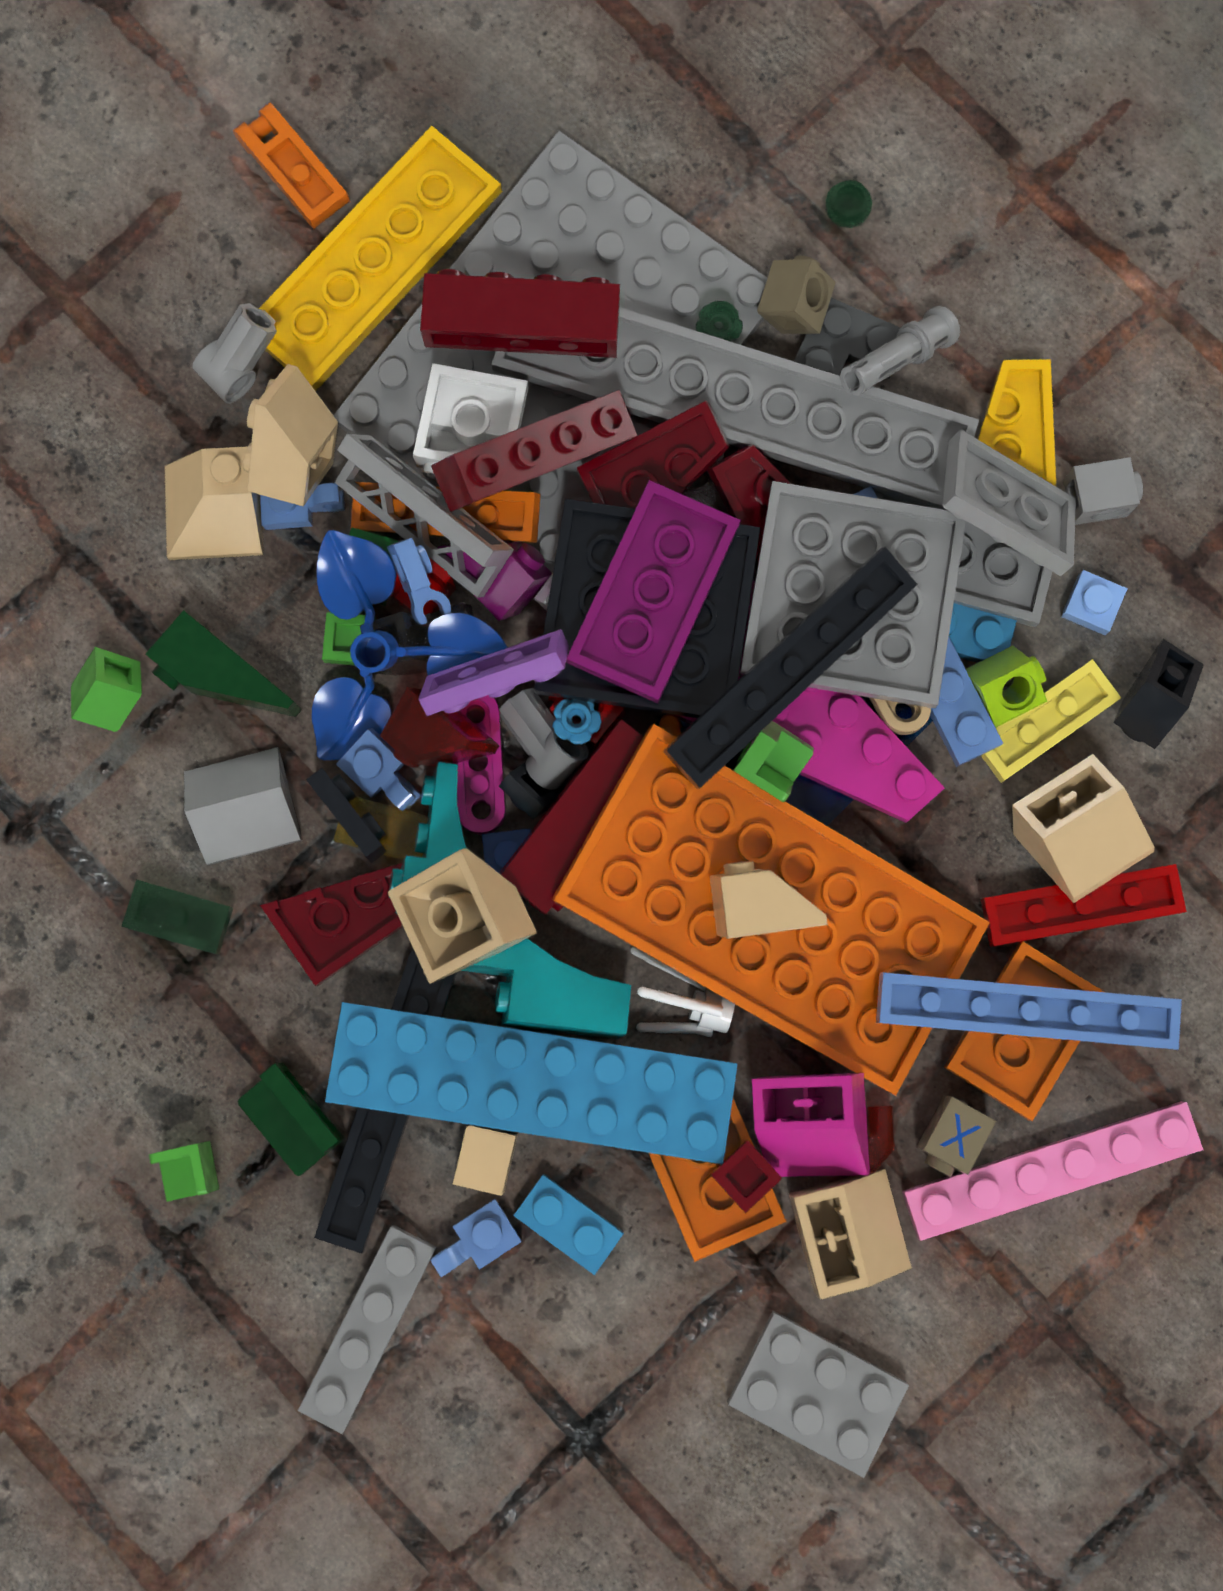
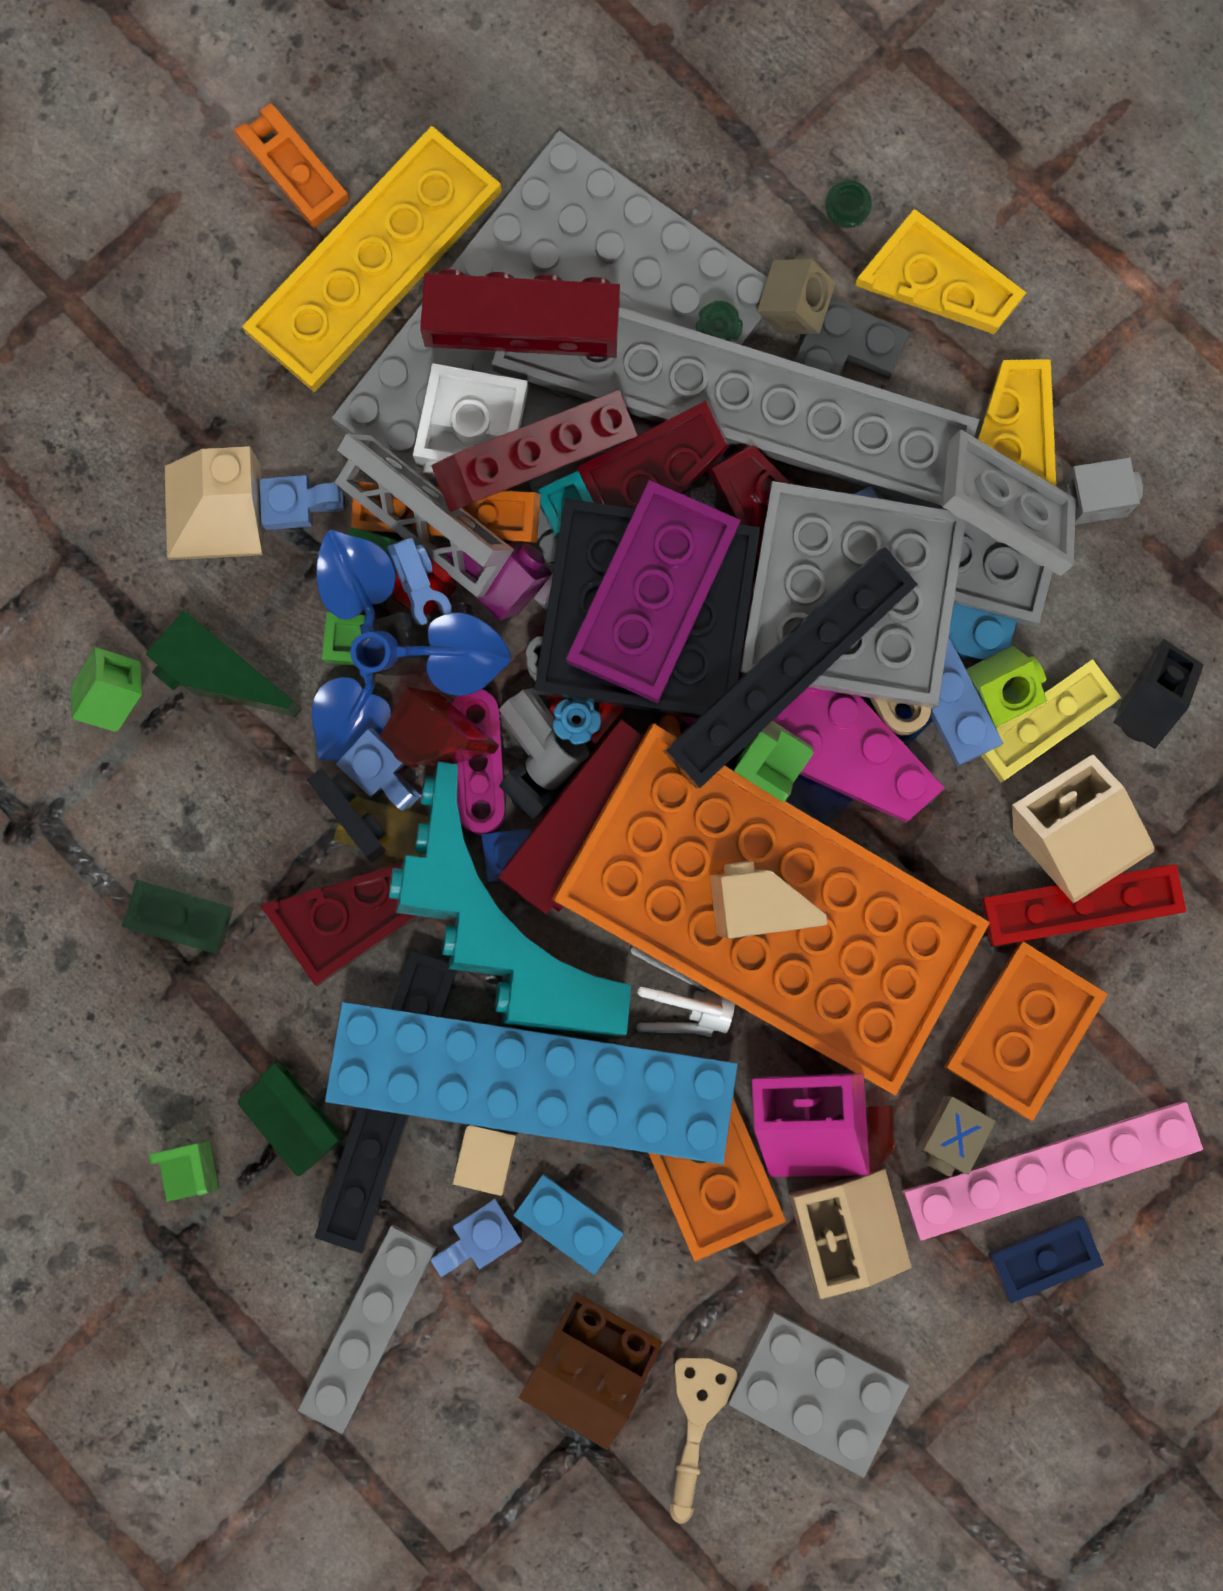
(229, 360): light grey piece -> none
(240, 806): light grey slope -> none
(290, 439): tan slope -> none
(460, 914): tan slope -> none
(494, 673): medium lavender plate -> none
(554, 496): none -> teal plate
(591, 1371): none -> reddish brown slope
(698, 1415): none -> tan piece
(746, 1176): dark red plate -> none
(913, 344): light grey pin -> none
(941, 276): none -> yellow wing
(1028, 1010): medium blue plate -> none
(1045, 1259): none -> dark blue plate
(1094, 602): light blue plate -> none

